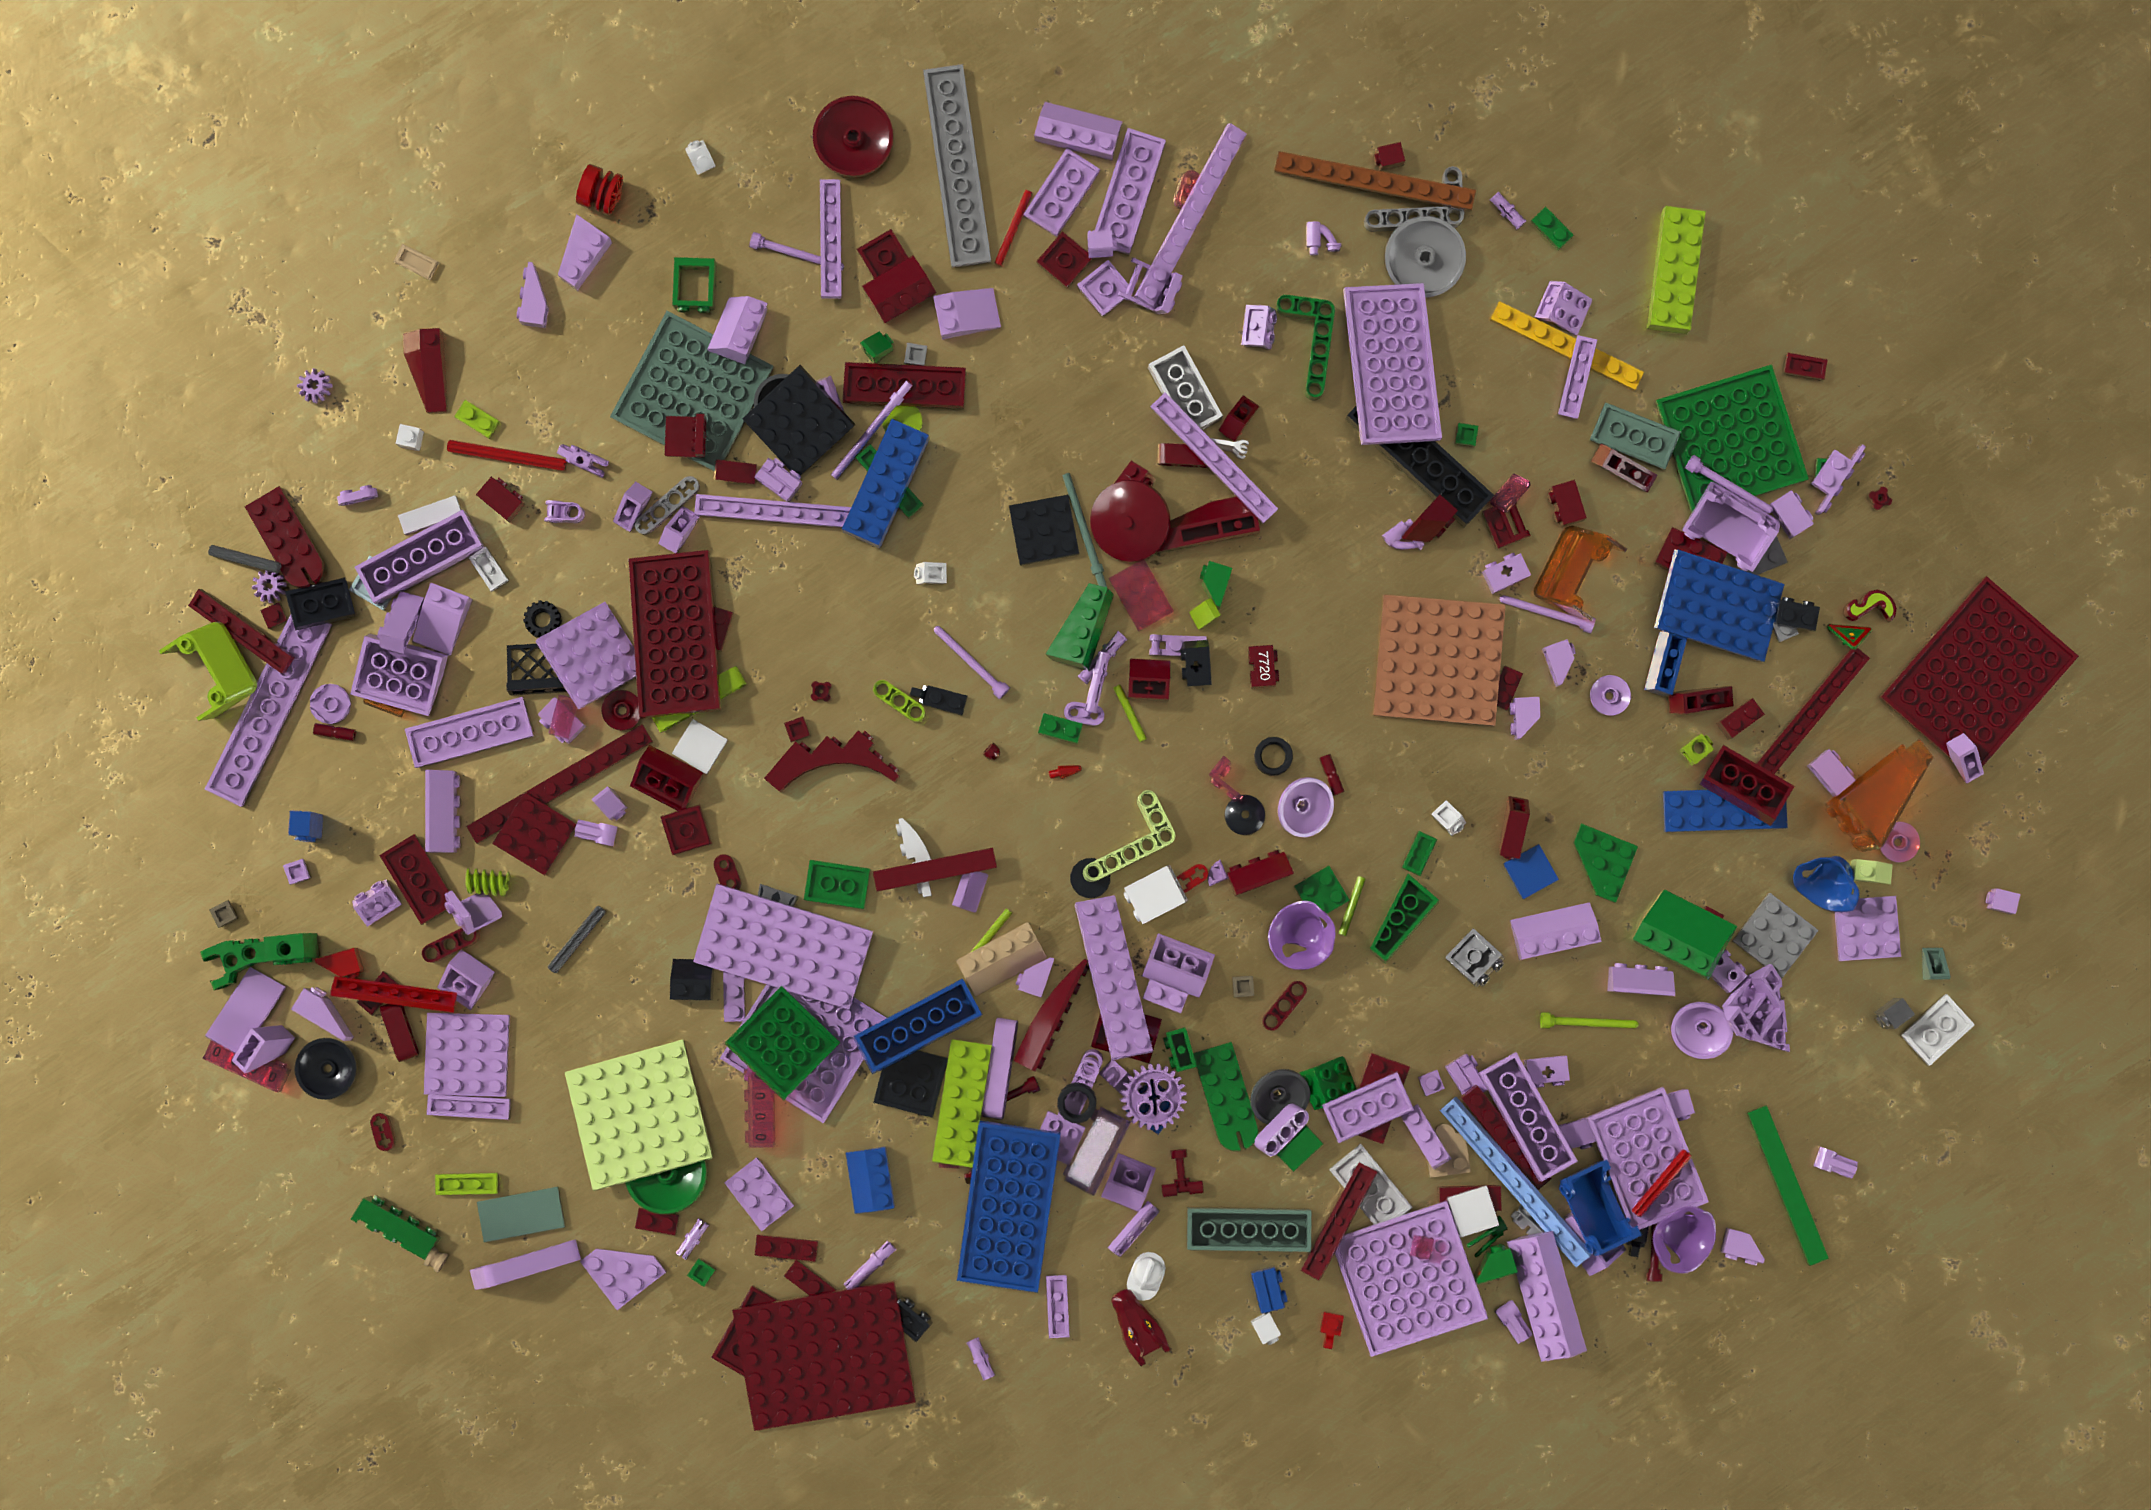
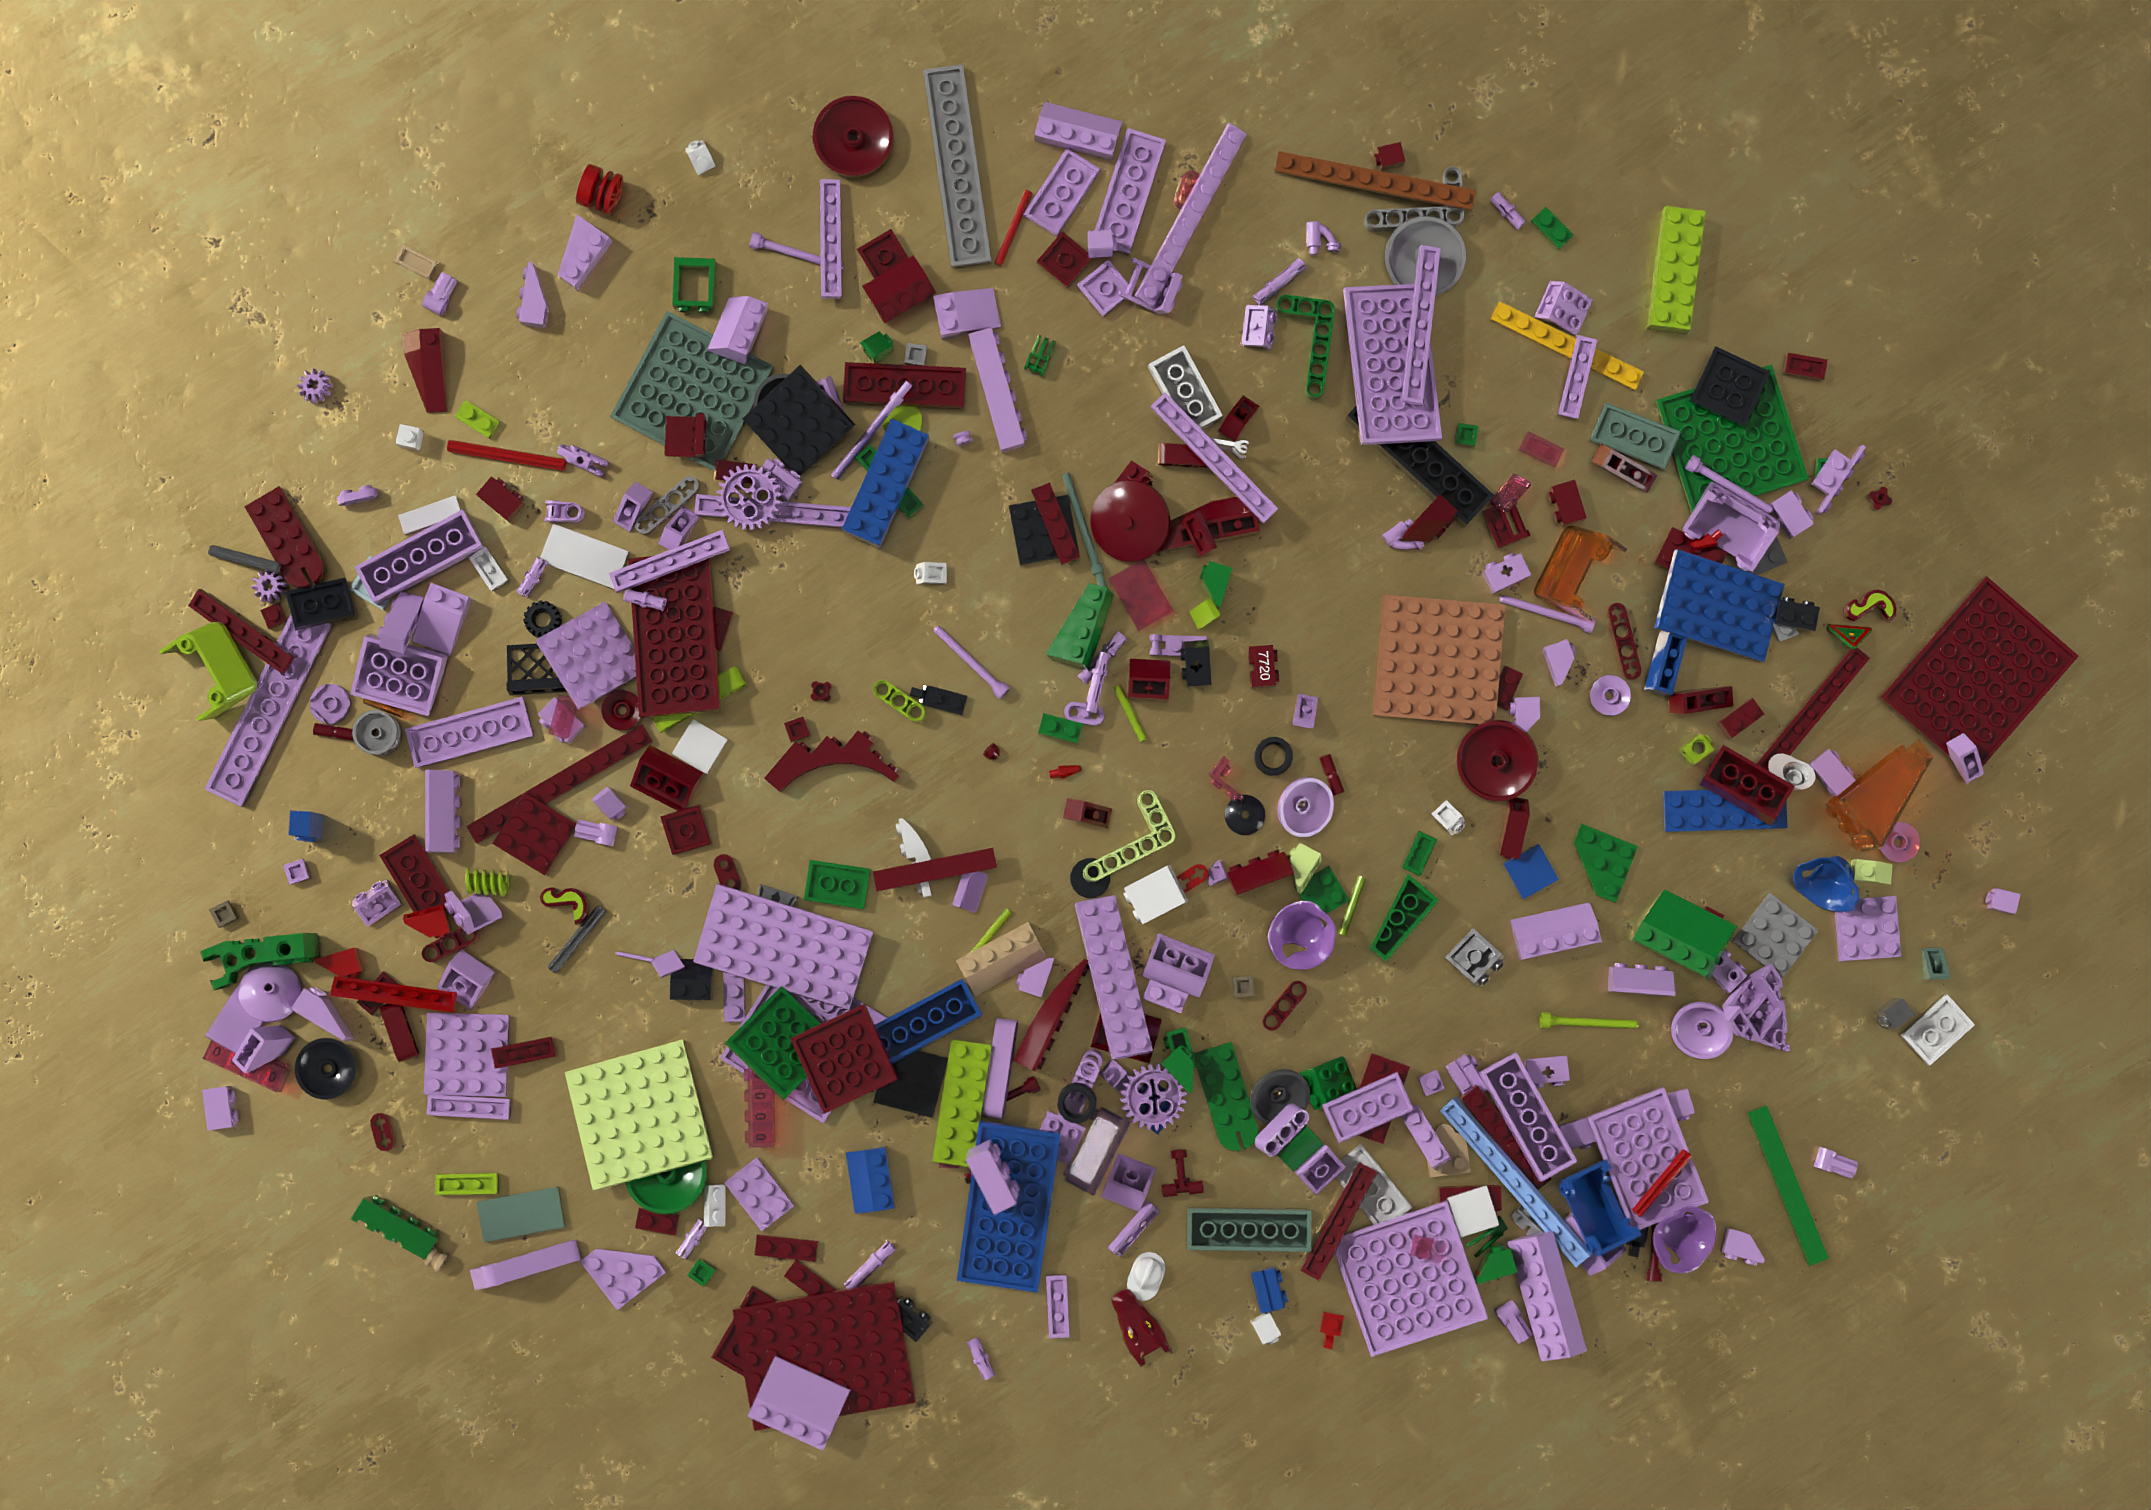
(220, 1108): none -> lavender brick
(272, 1004): none -> lavender dish
(389, 733): none -> light grey wheel
(429, 921): none -> red slope
(437, 298): none -> lavender piece
(522, 1052): none -> dark red plate
(532, 576): none -> lavender pin
(568, 896): none -> dark red animal
(583, 555): none -> white tile
(645, 599): none -> lavender pin
(664, 964): none -> lavender piece
(669, 561): none -> lavender plate
(714, 1205): none -> white plate
(738, 511): none -> lavender gear
(798, 1403): none -> lavender slope
(844, 1058): none -> dark red plate
(962, 438): none -> lavender bush
(993, 1176): none -> lavender brick
(996, 389): none -> lavender brick
(1039, 357): none -> green arm
(1055, 523): none -> dark red plate
(1087, 813): none -> dark red slope
(1181, 1067): none -> green slope
(1199, 533): none -> dark red plate
(1280, 281): none -> lavender pin
(1304, 864): none -> yellowish green slope
(1305, 711): none -> lavender slope
(1320, 1169): none -> lavender slope
(1420, 325): none -> lavender plate
(1497, 760): none -> dark red dish
(1541, 449): none -> clear pink plate
(1628, 640): none -> dark red beam
(1707, 540): none -> red bar
(1729, 386): none -> black plate
(1792, 770): none -> white piece

